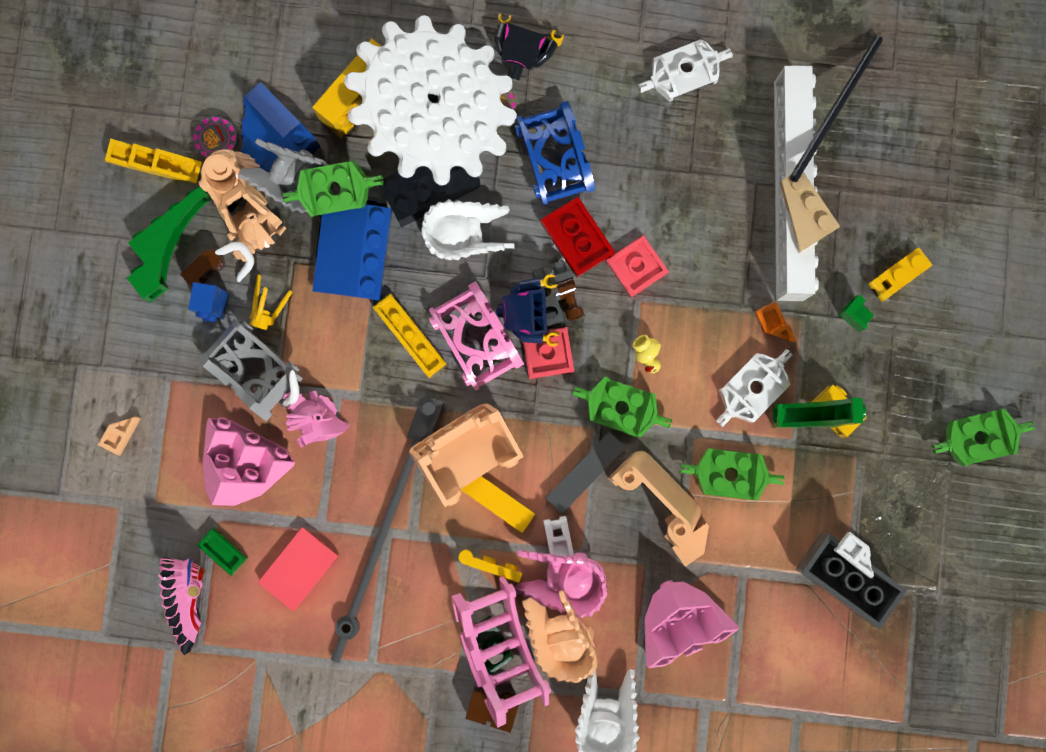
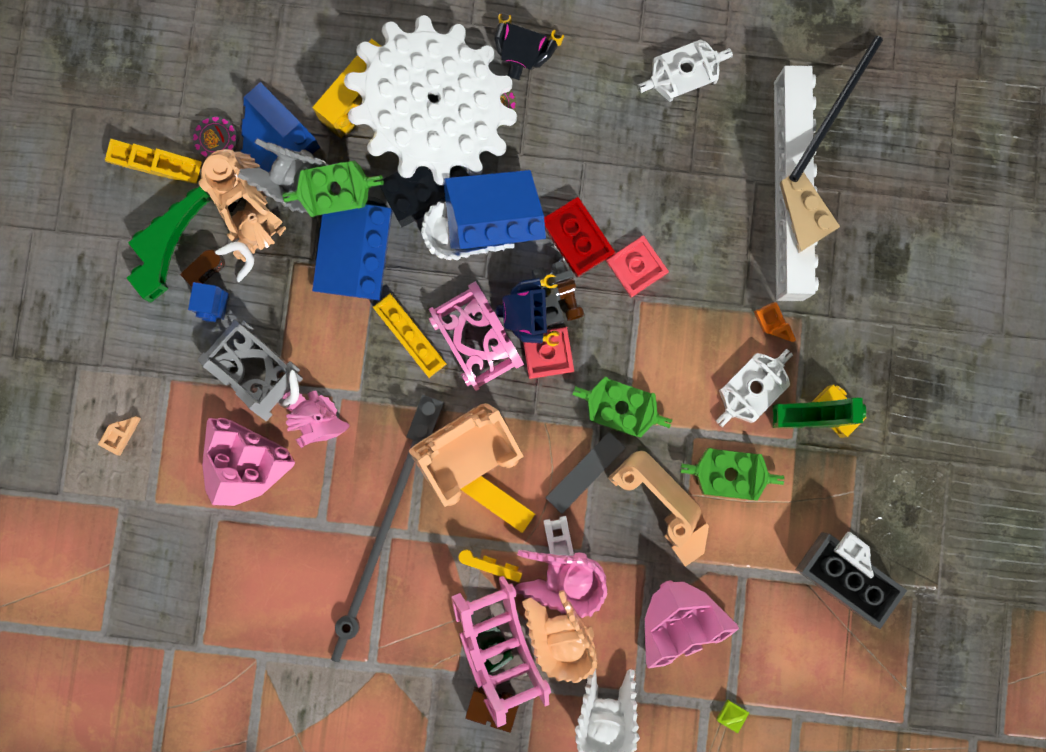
(179, 589): piece -> none
(222, 551): green tile -> none
(260, 317): yellow plant -> none
(298, 569): coral tile -> none
(493, 209): none -> blue slope
(562, 120): blue fence -> none
(645, 352): light yellow animal -> none
(732, 716): none -> lime tile
(856, 314): green panel -> none
(900, 274): yellow plate -> none
(999, 431): bright green plate -> none

